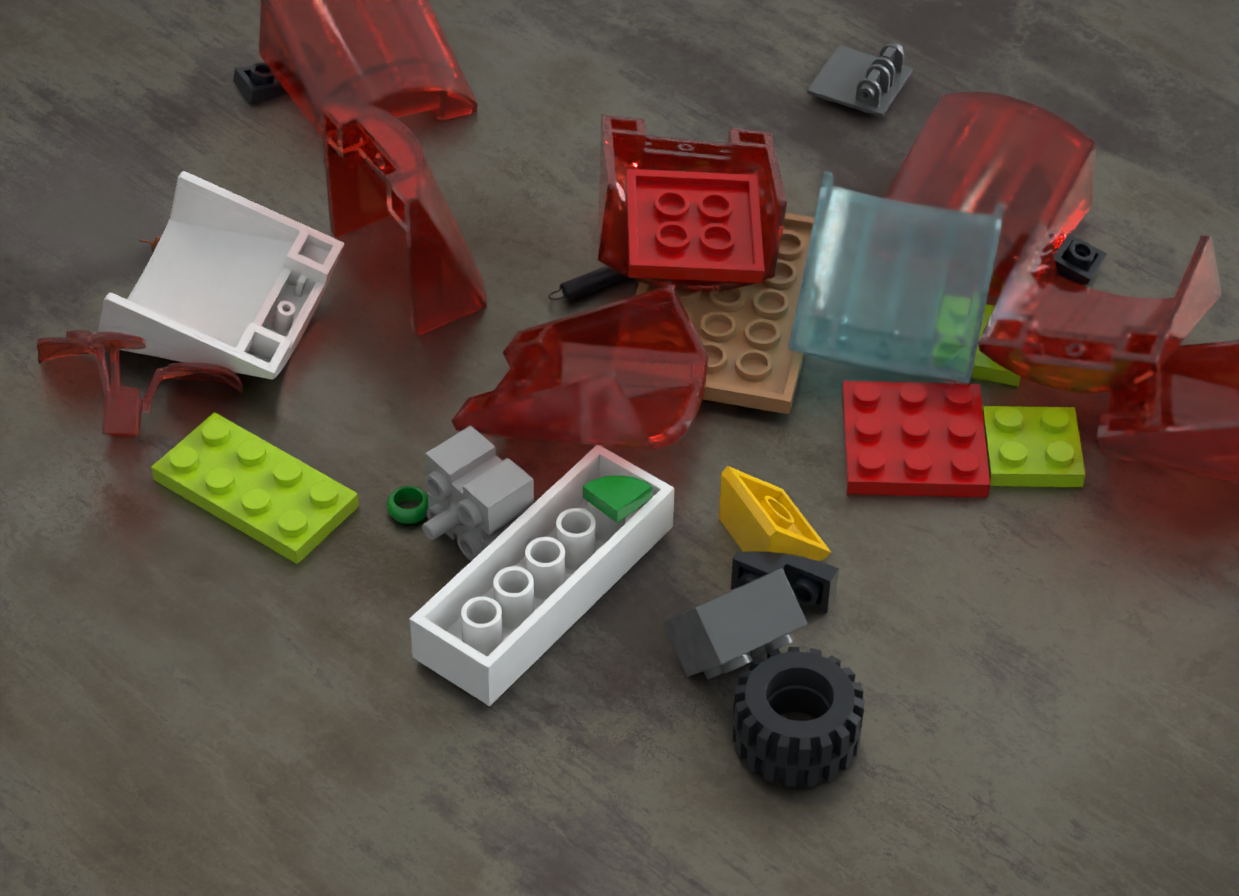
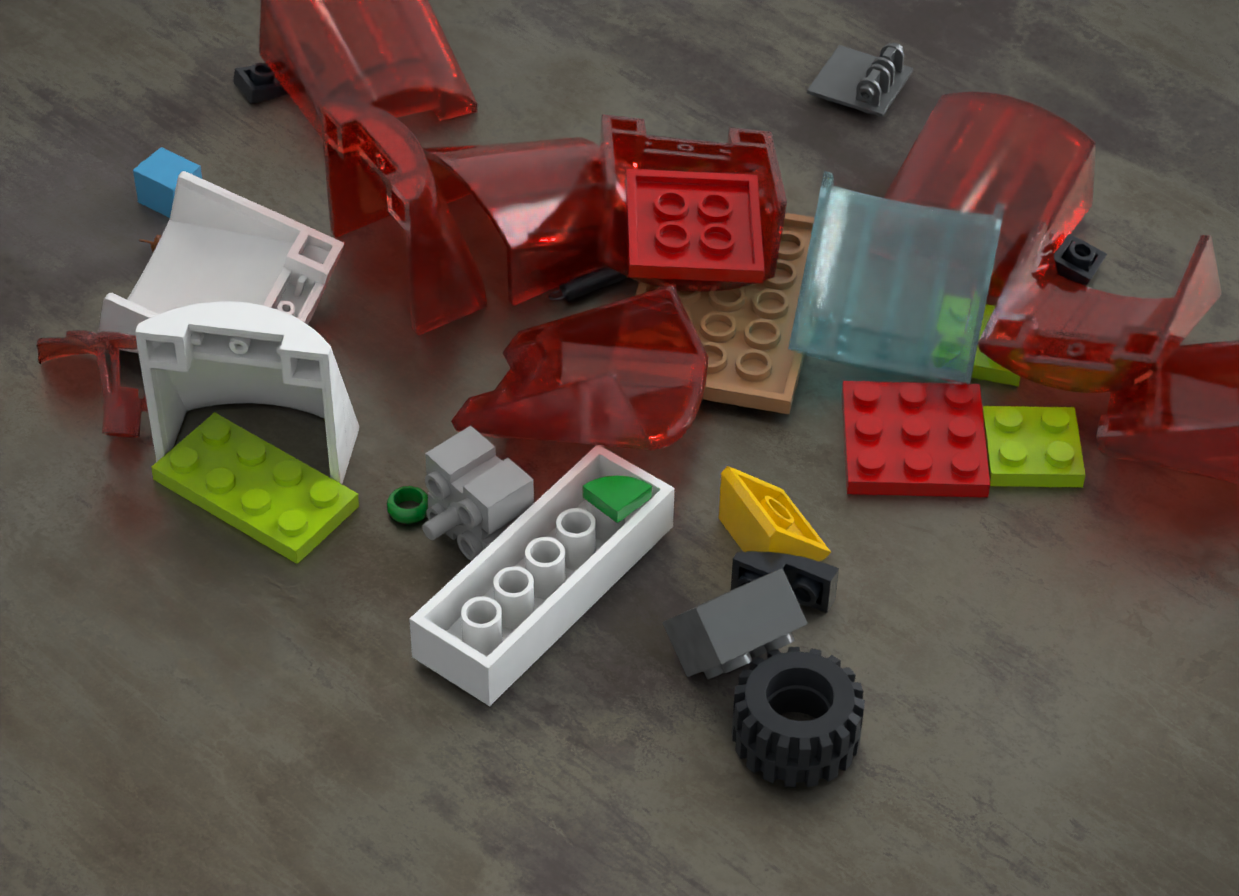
(158, 178): none -> dark azure brick
(241, 356): none -> white windscreen
(538, 200): none -> clear red windscreen

